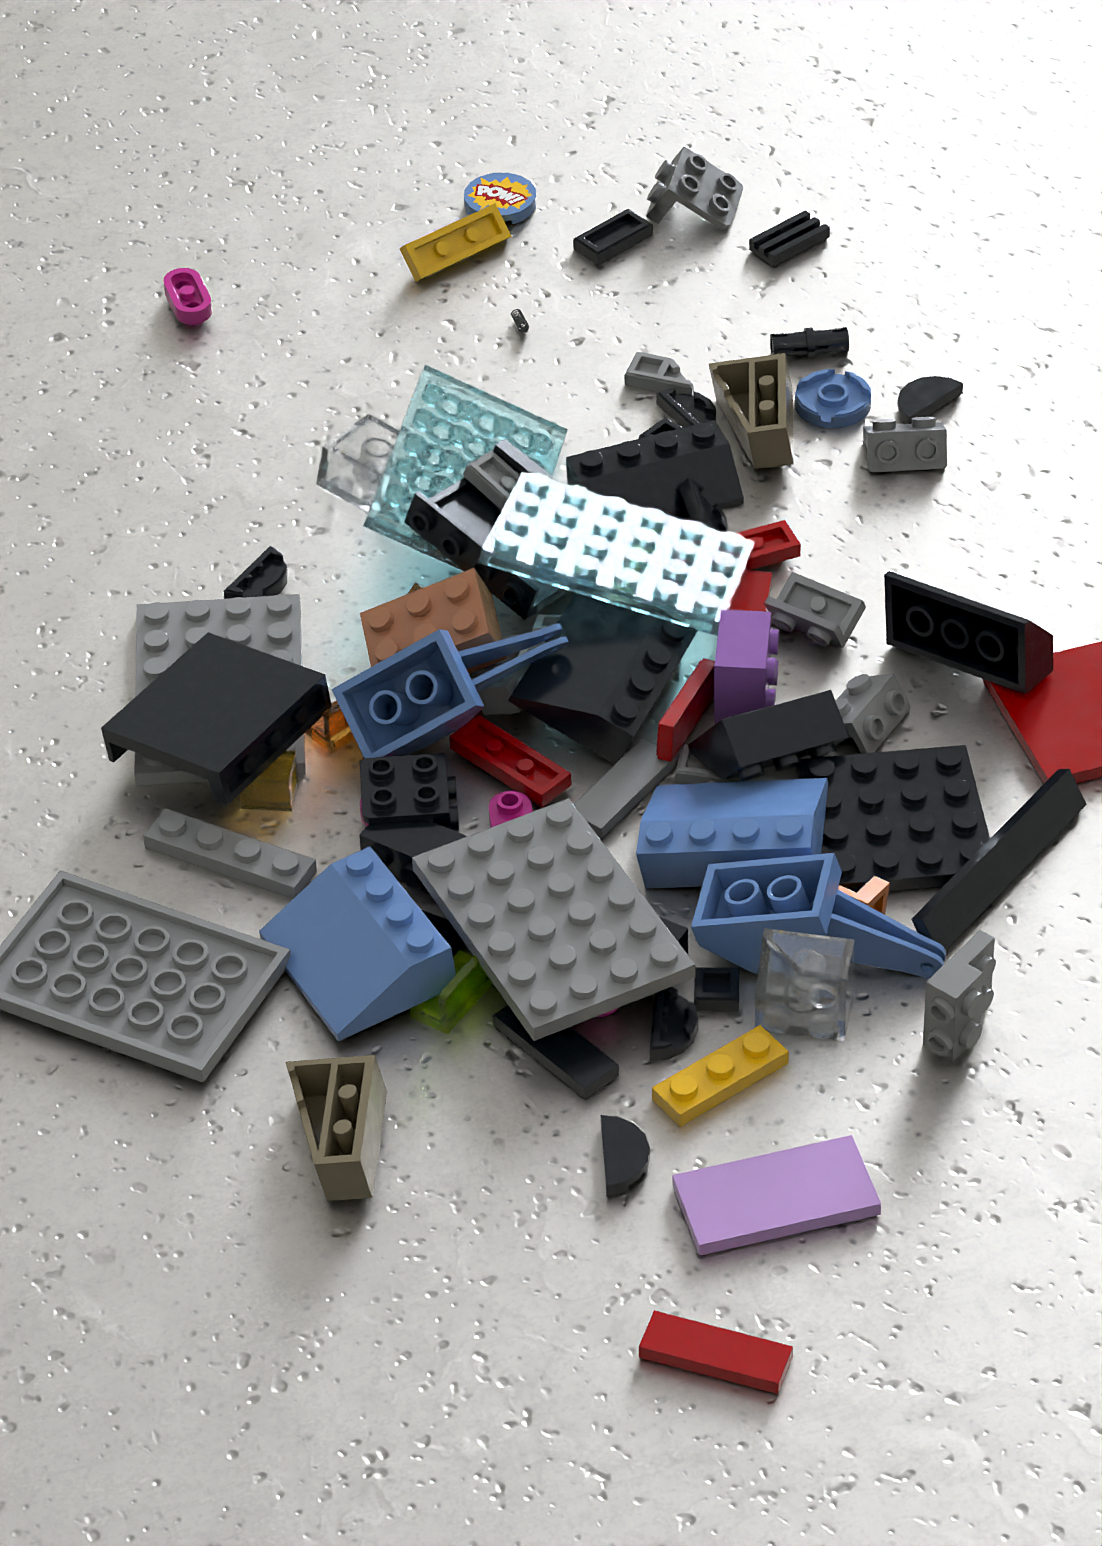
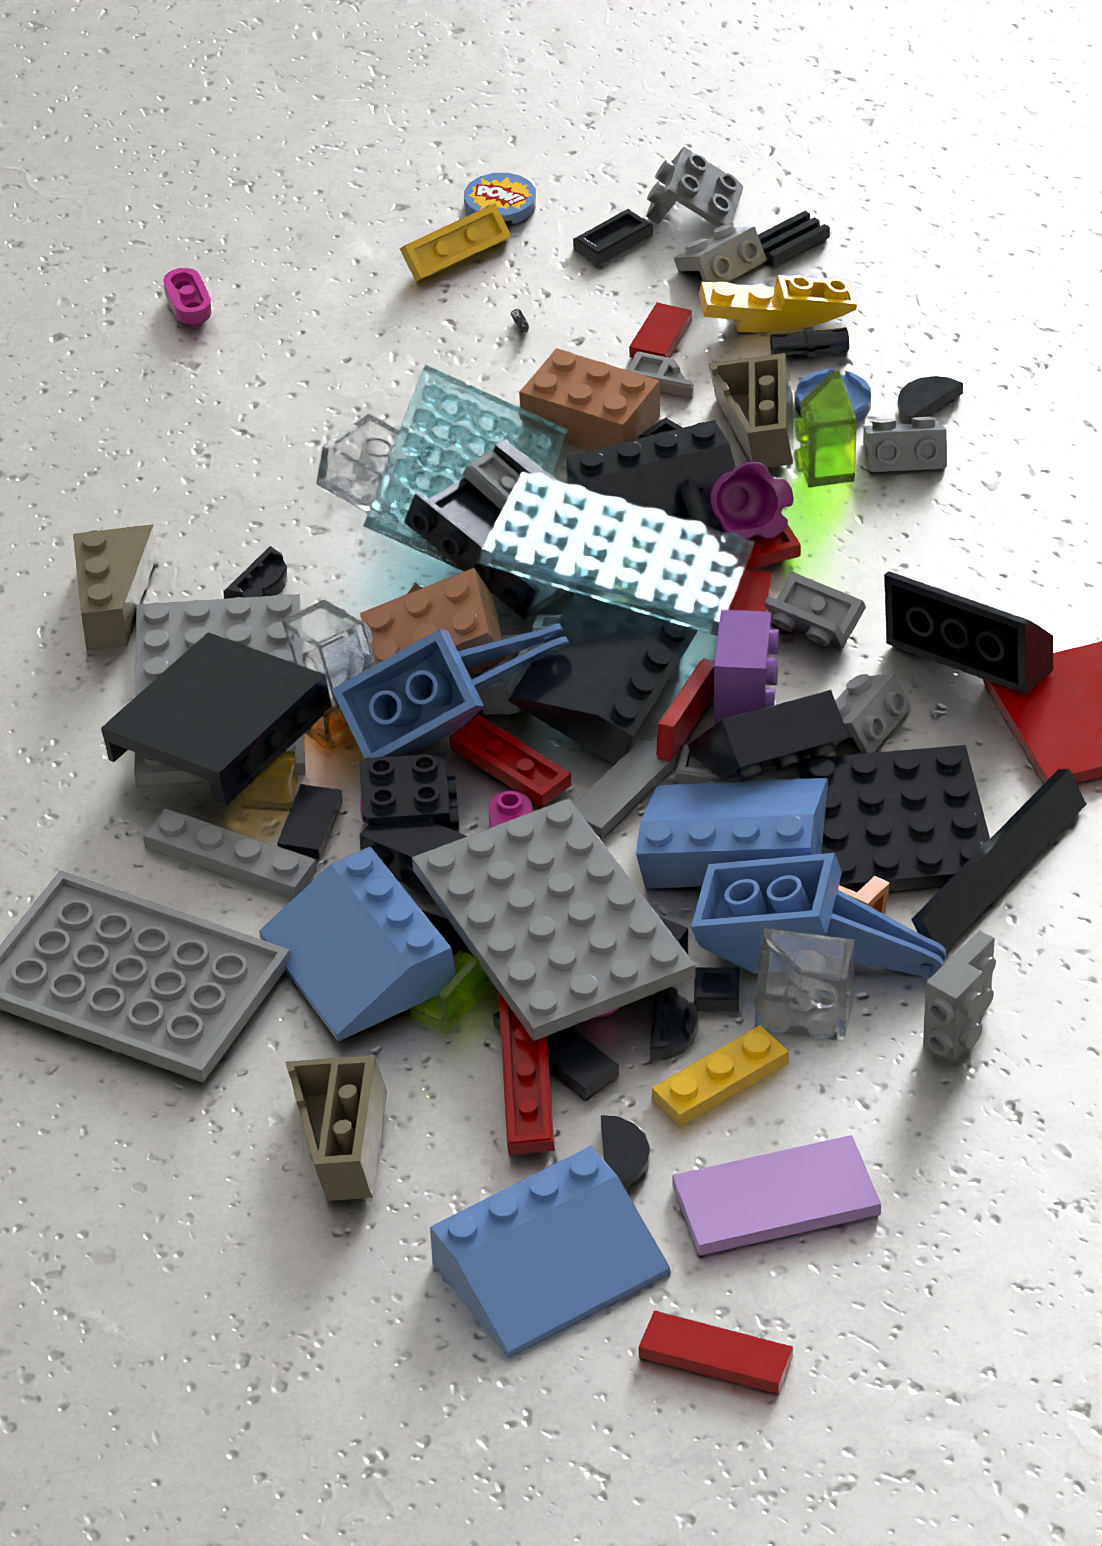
(111, 580): none -> dark tan wedge
(310, 820): none -> black tile
(329, 642): none -> clear slope
(525, 1087): none -> red tile
(547, 1251): none -> medium blue slope
(592, 400): none -> nougat brick
(661, 330): none -> red tile
(685, 408): black tile -> none
(724, 255): none -> light grey bracket
(751, 501): none -> magenta hat
(790, 305): none -> yellow slope
(826, 434): none -> clear neon green slope

